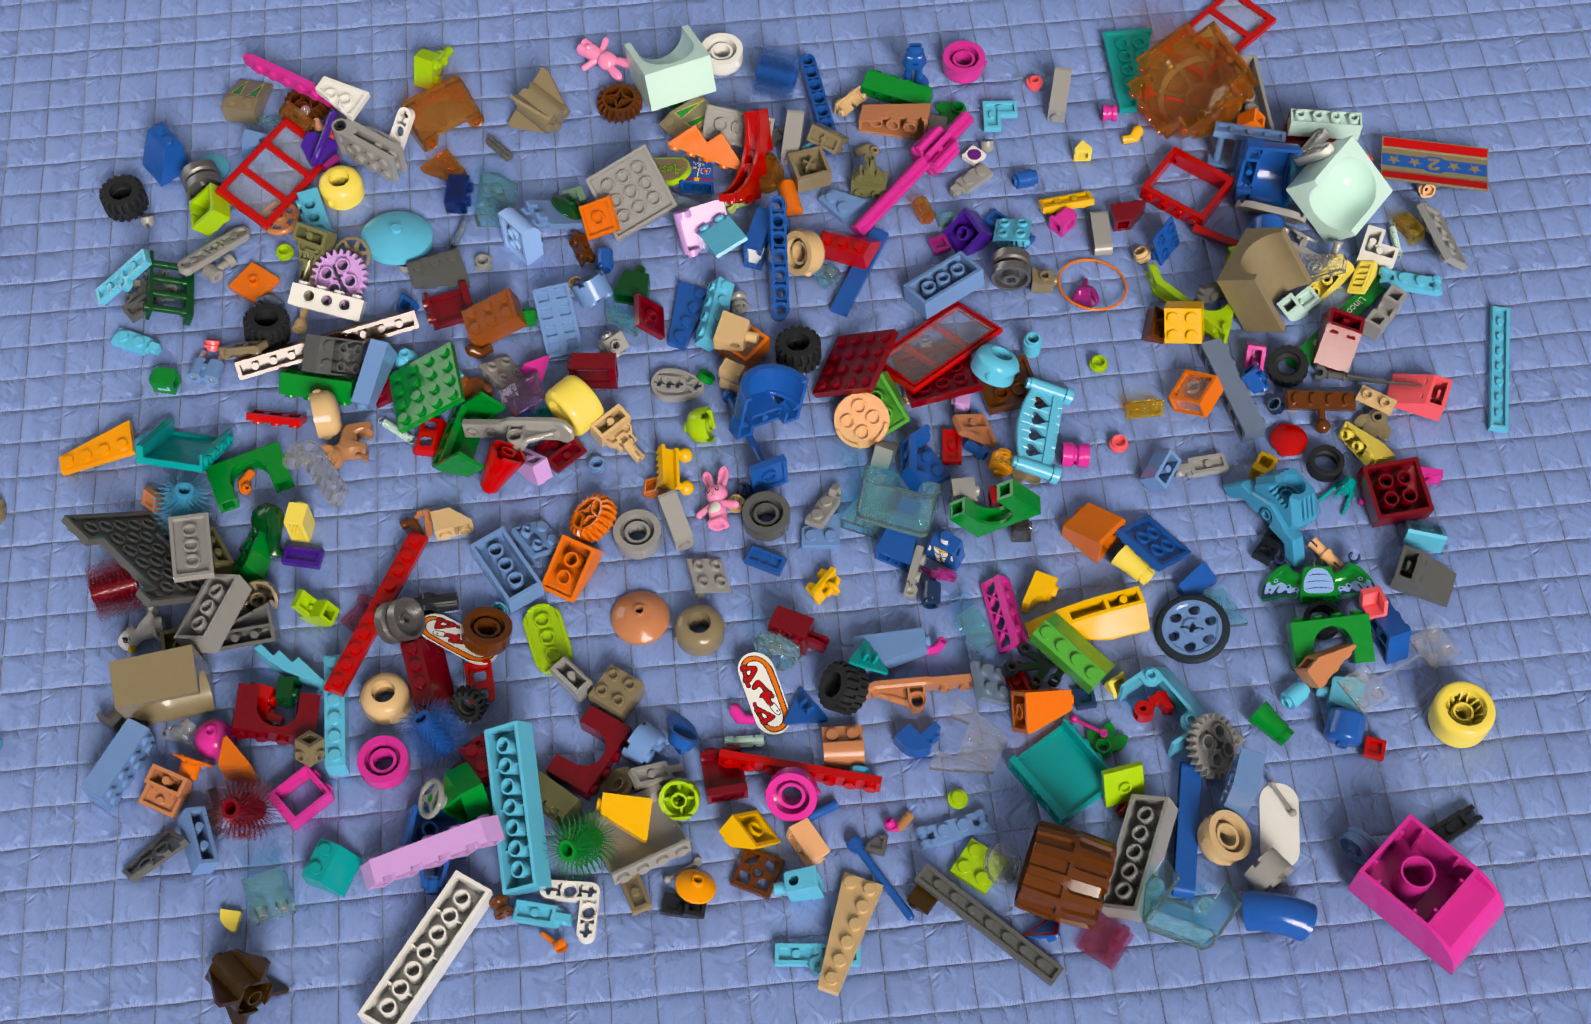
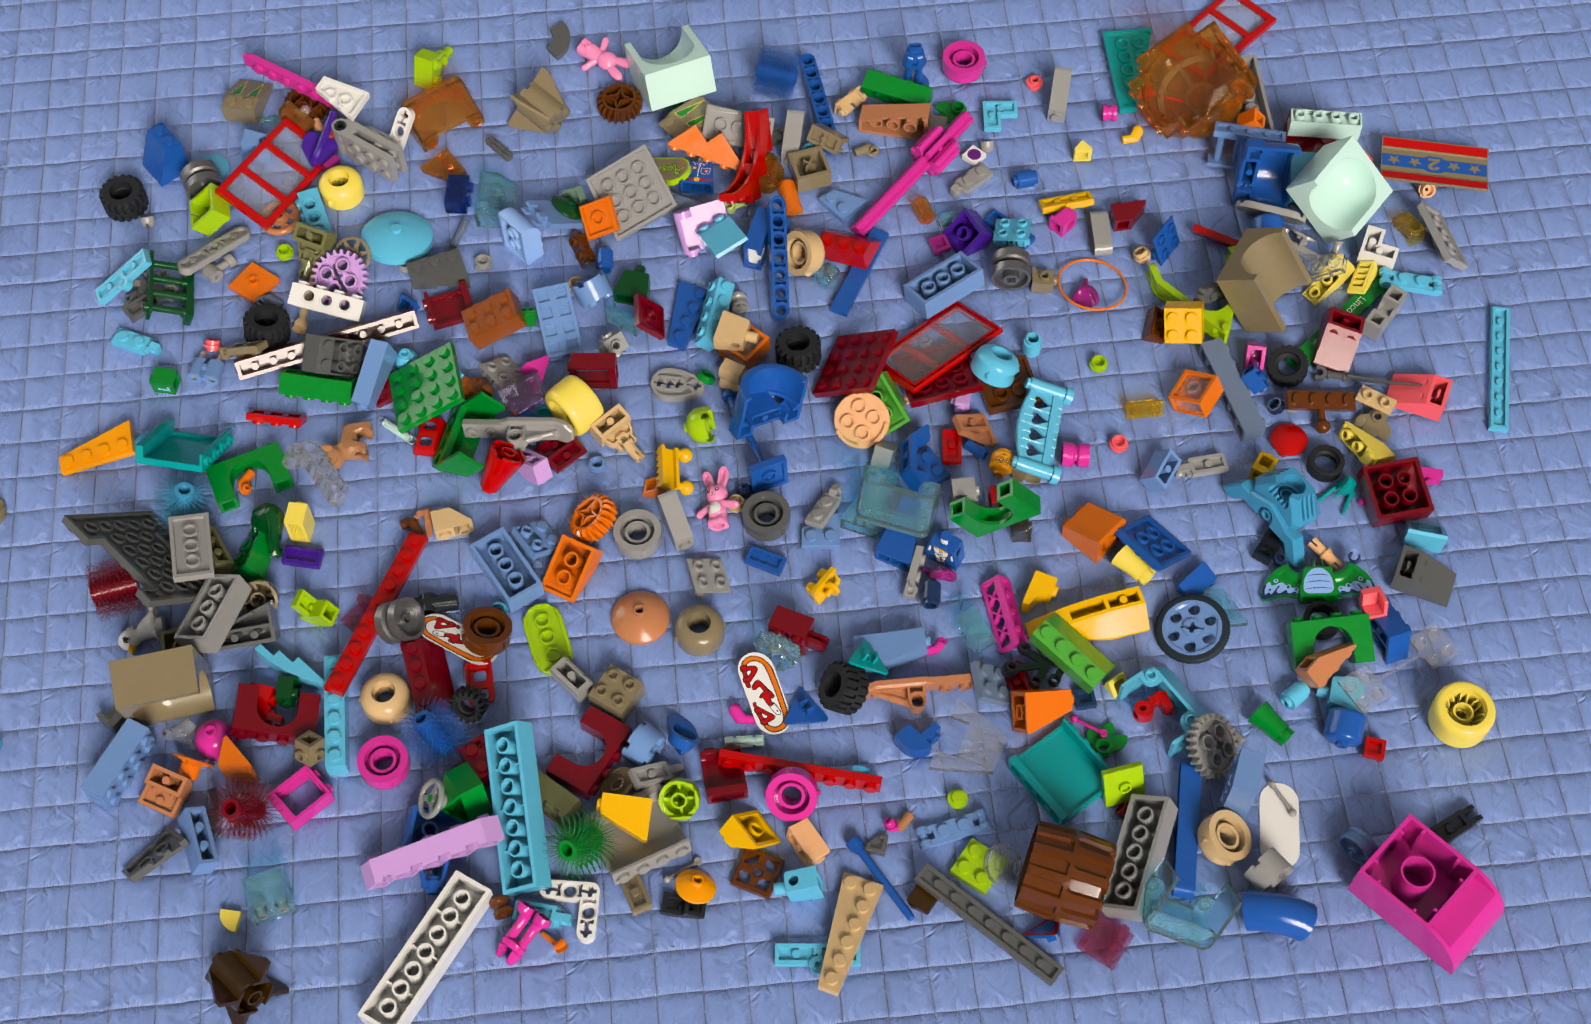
(148, 499): nougat tile -> none
(325, 413): tan piece -> none
(331, 868): teal slope -> none
(477, 352): reddish brown arm -> none
(539, 922): none -> dark pink piece
(560, 42): none -> dark grey tile
(724, 46): white piece -> none
(823, 810): blue piece -> none
(843, 746): nougat brick -> none
(868, 181): olive brick -> none
(1197, 168): red window -> none
(1298, 306): light aqua brick -> none
(1315, 148): white beam -> none
(1394, 238): light aqua piece -> none

